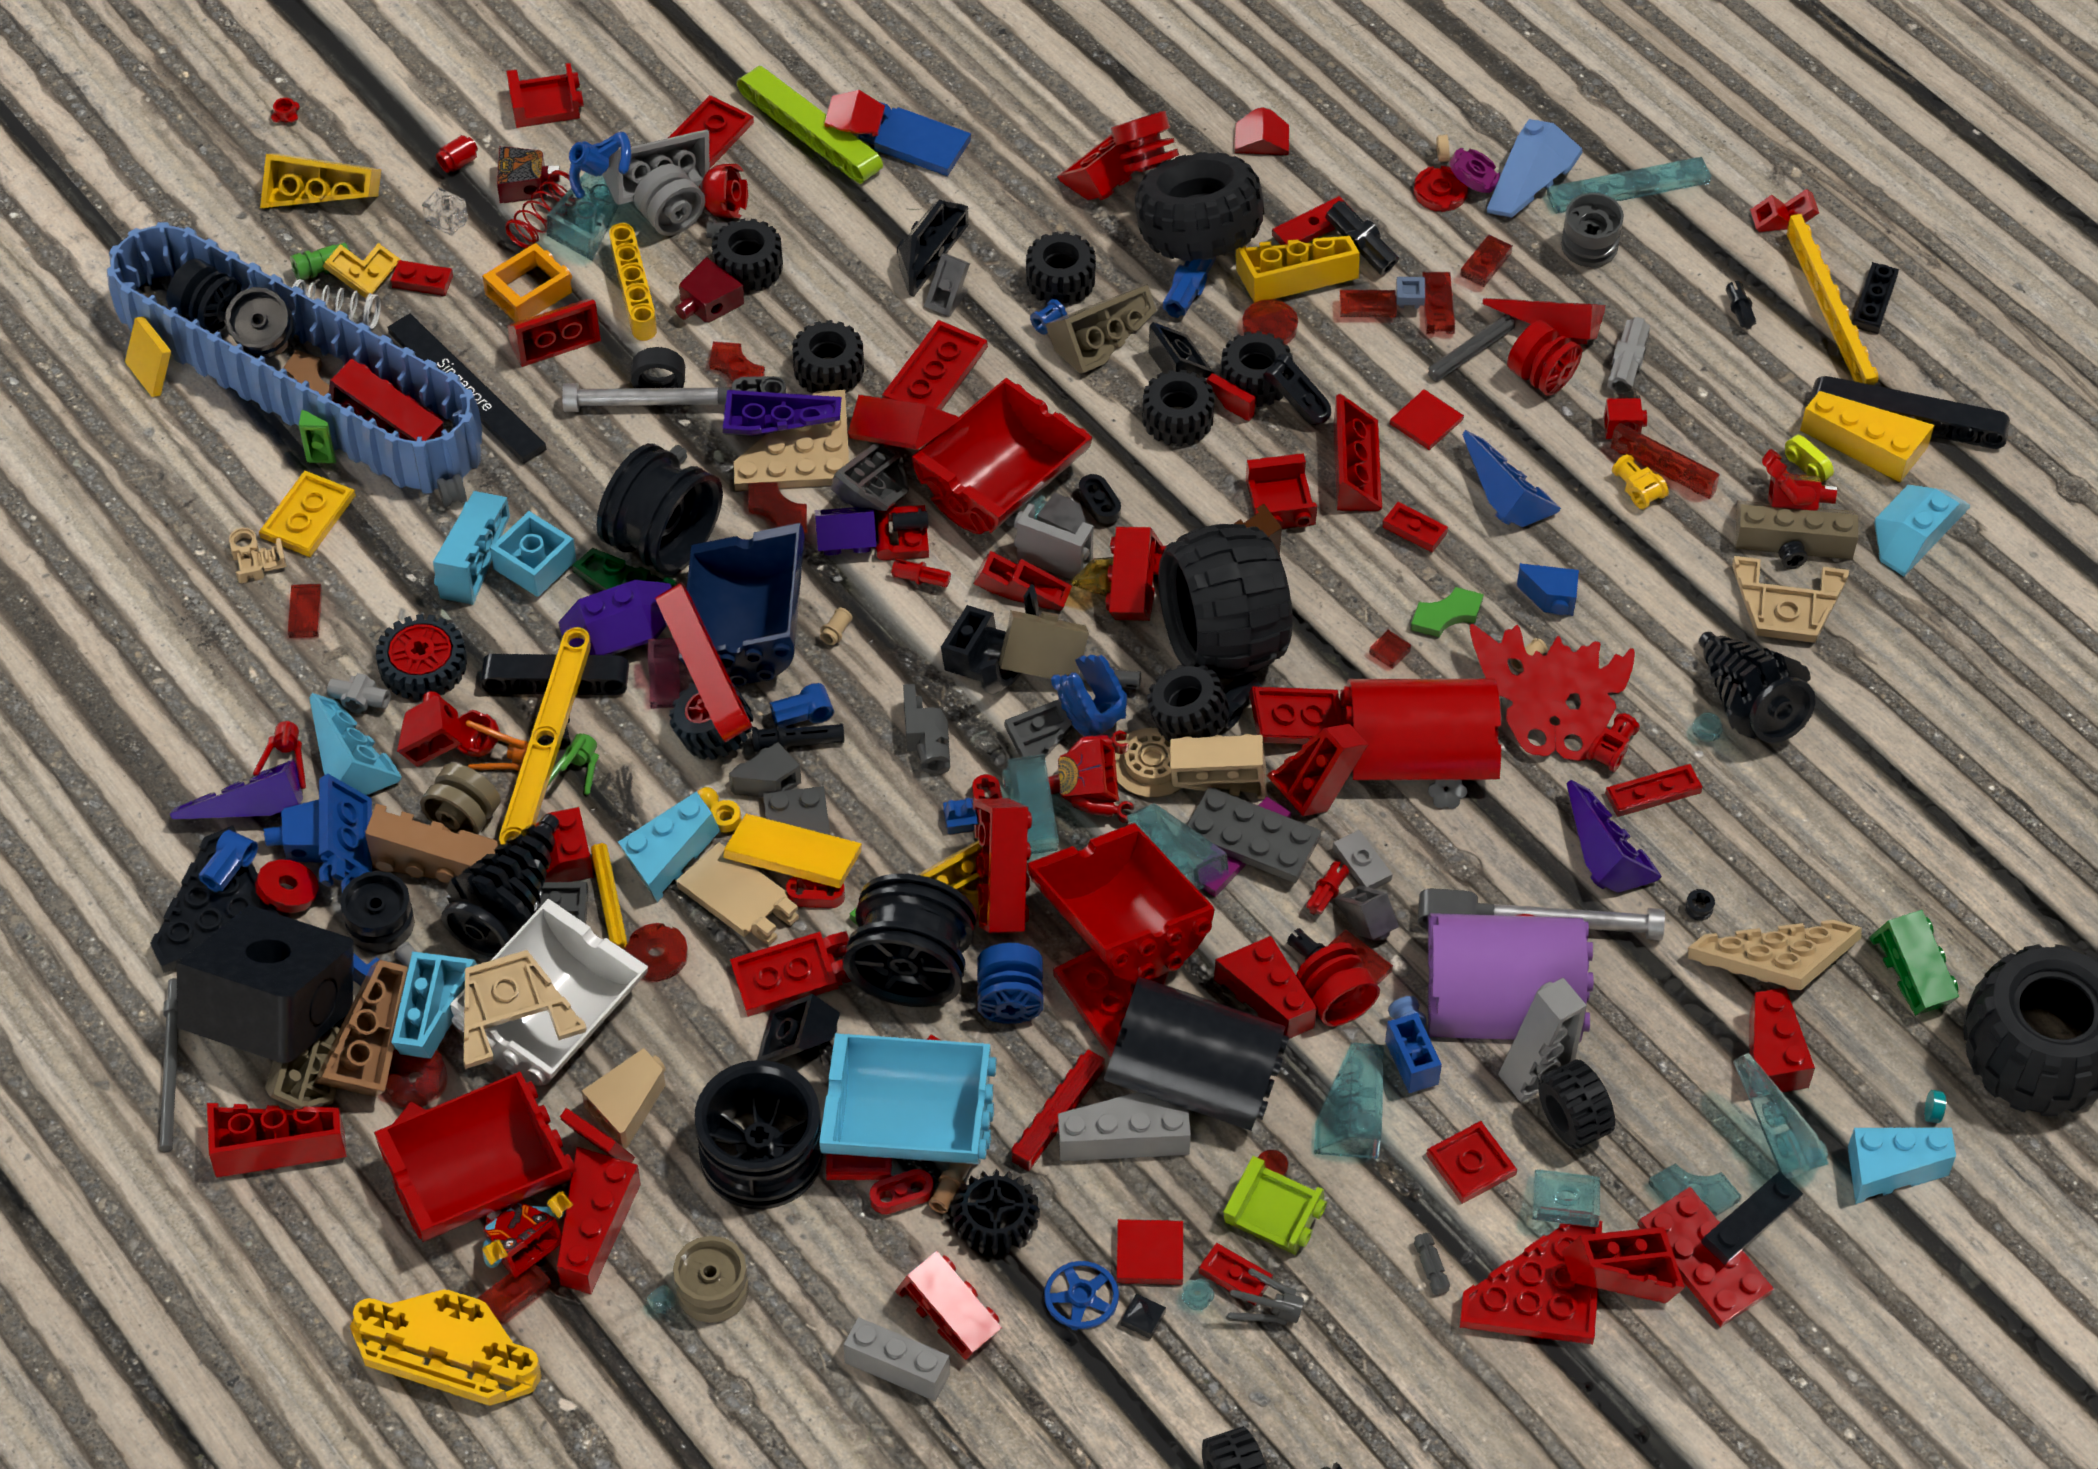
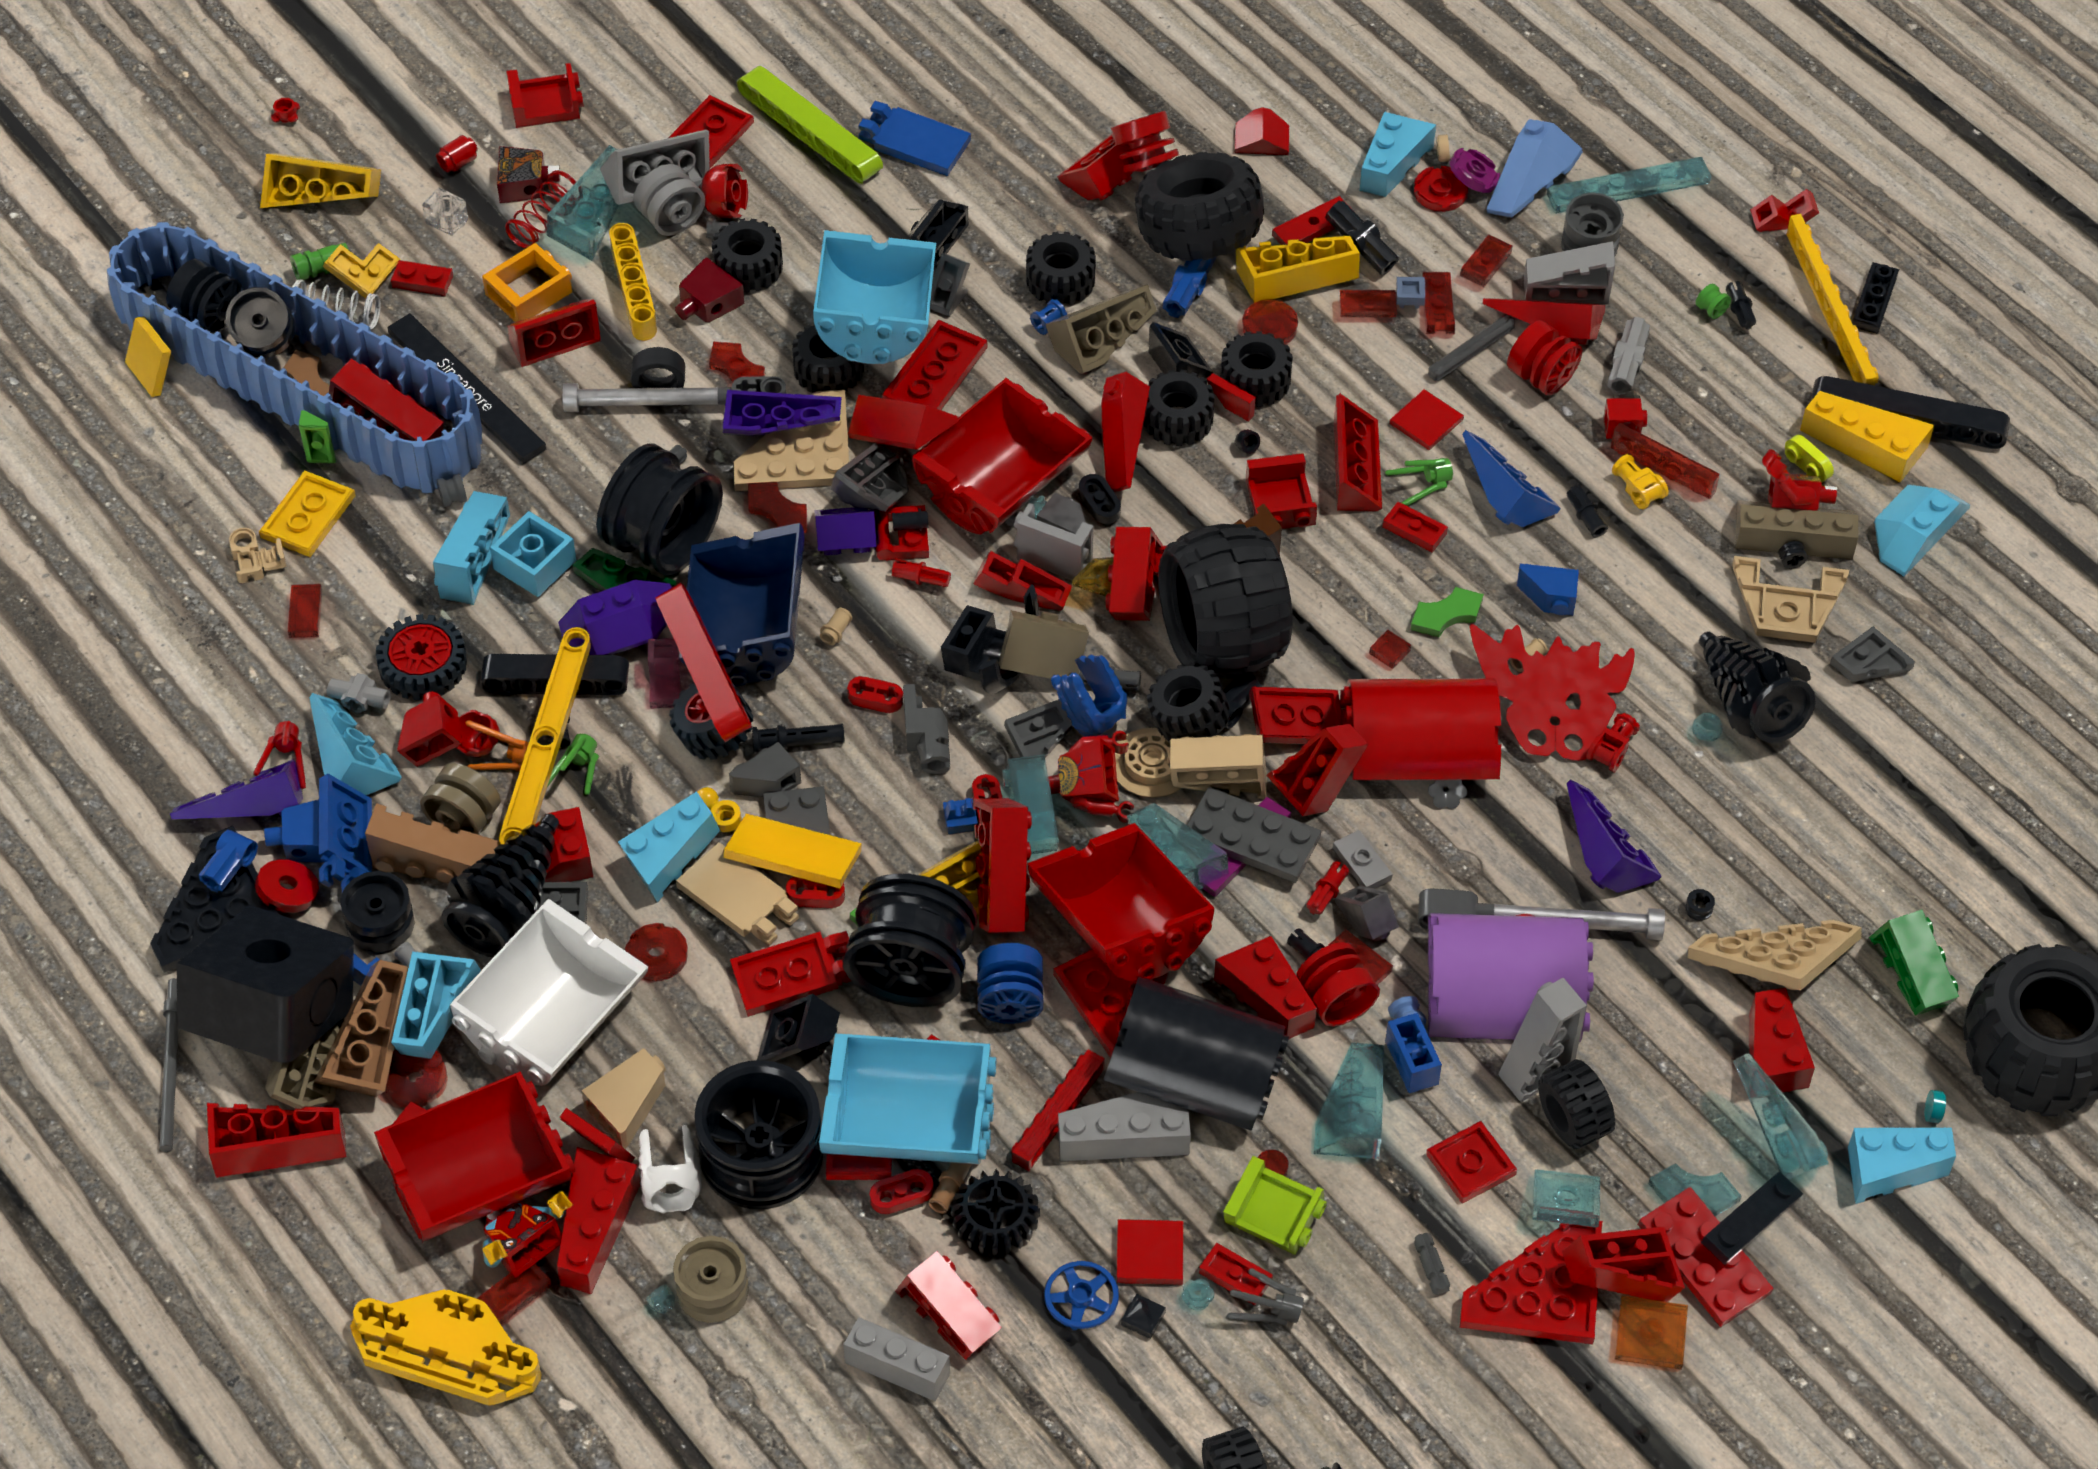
(506, 992): tan wing -> none
(595, 159): blue piece -> none
(608, 895): yellow axle -> none
(656, 1177): none -> white piece
(810, 705): blue piece -> none
(855, 113): red slope -> none
(873, 296): none -> medium azure cylinder
(875, 694): none -> red beam
(1121, 424): none -> red wedge
(1251, 438): none -> black hinge
(1298, 390): black plate -> none
(1393, 151): none -> medium azure wedge
(1435, 471): none -> bright green plant
(1571, 275): none -> light grey wedge
(1587, 511): none -> black axle
(1651, 1332): none -> clear orange plate
(1653, 790): red tile -> none
(1713, 301): none -> bright green wheel
(1871, 657): none -> dark grey wing

